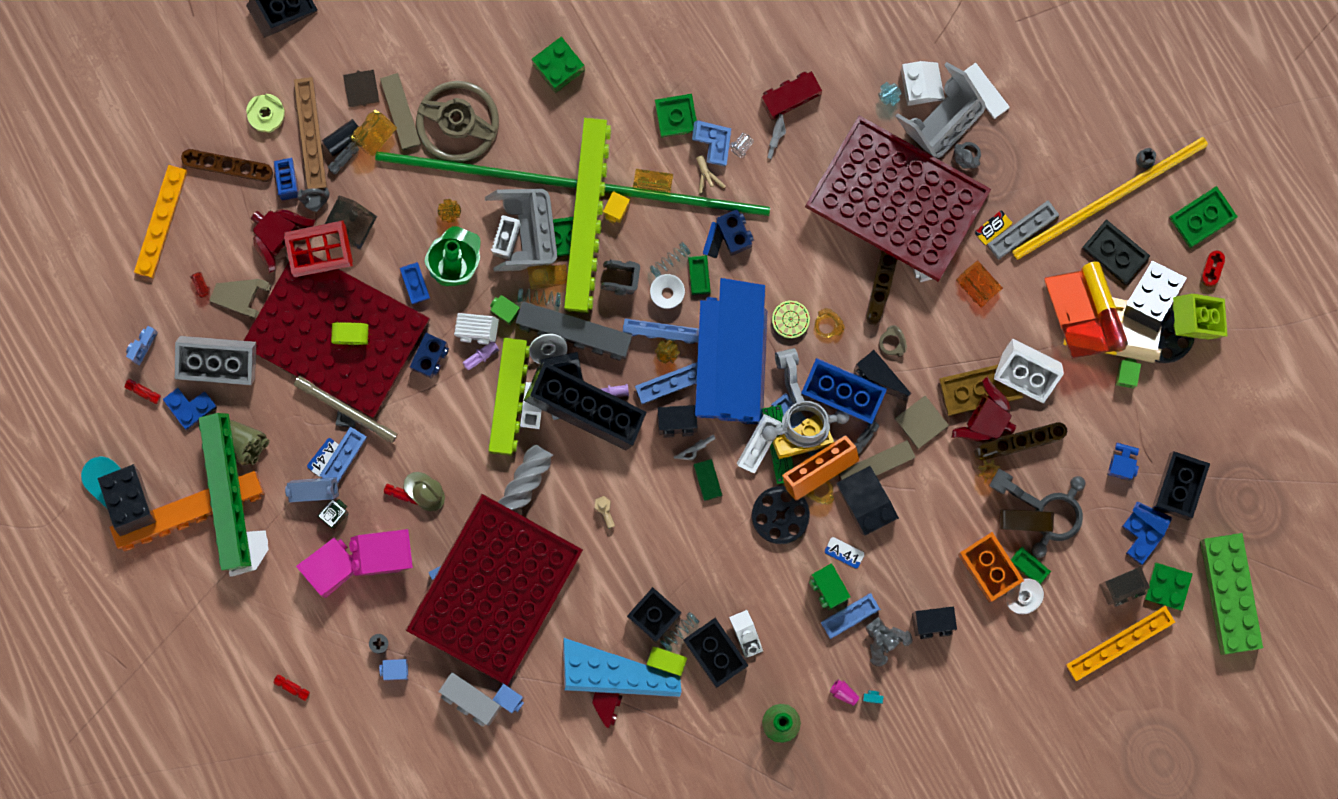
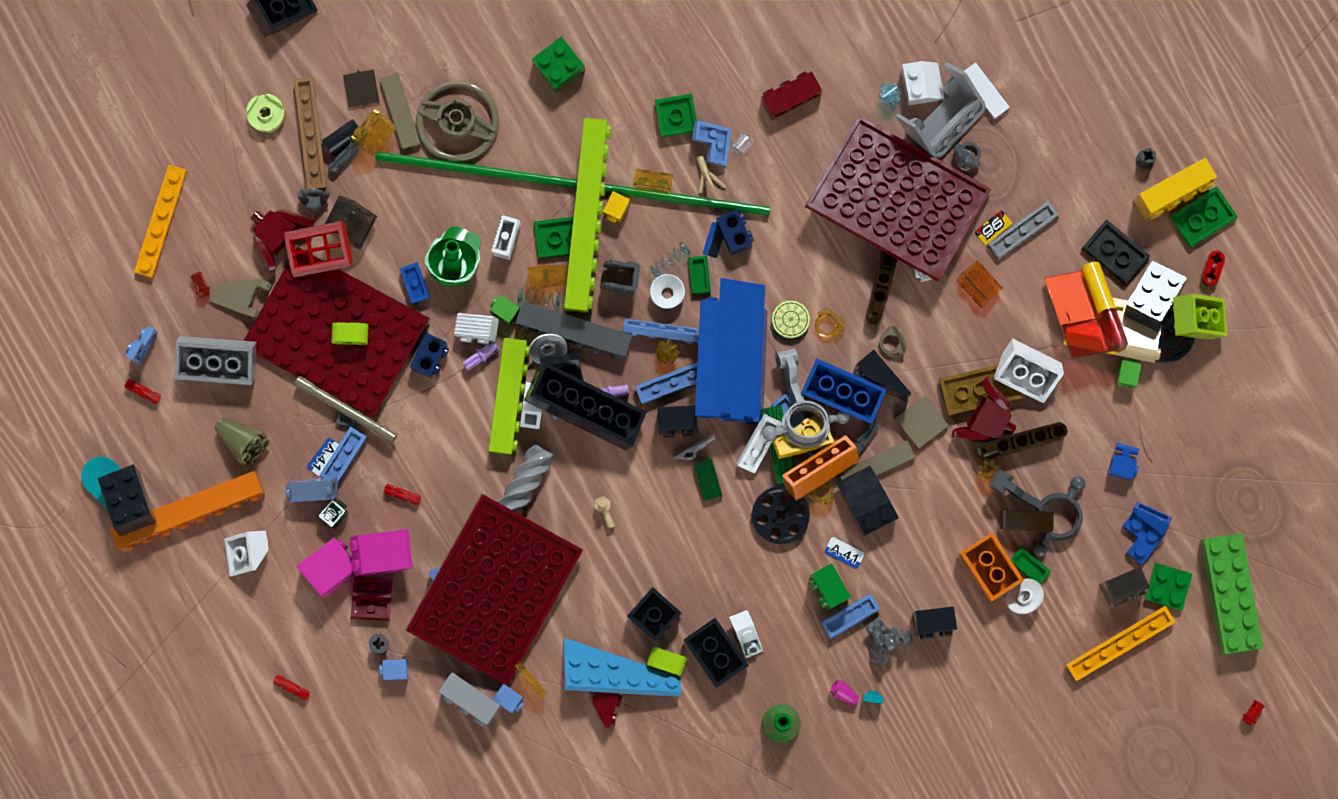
(189, 412): blue plate -> none
(220, 159): reddish brown beam -> none
(224, 491): green brick -> none
(289, 190): blue slope -> none
(371, 599): none -> dark red slope
(424, 491): olive piece -> none
(449, 210): clear yellow gear -> none
(531, 680): none -> clear yellow tile
(536, 227): light grey windscreen -> none
(668, 646): clear light blue piece -> none
(778, 132): light grey hand -> none
(1109, 198): yellow axle -> none
(1174, 189): none -> yellow brick
(1181, 485): black brick -> none
(1253, 712): none -> red pin

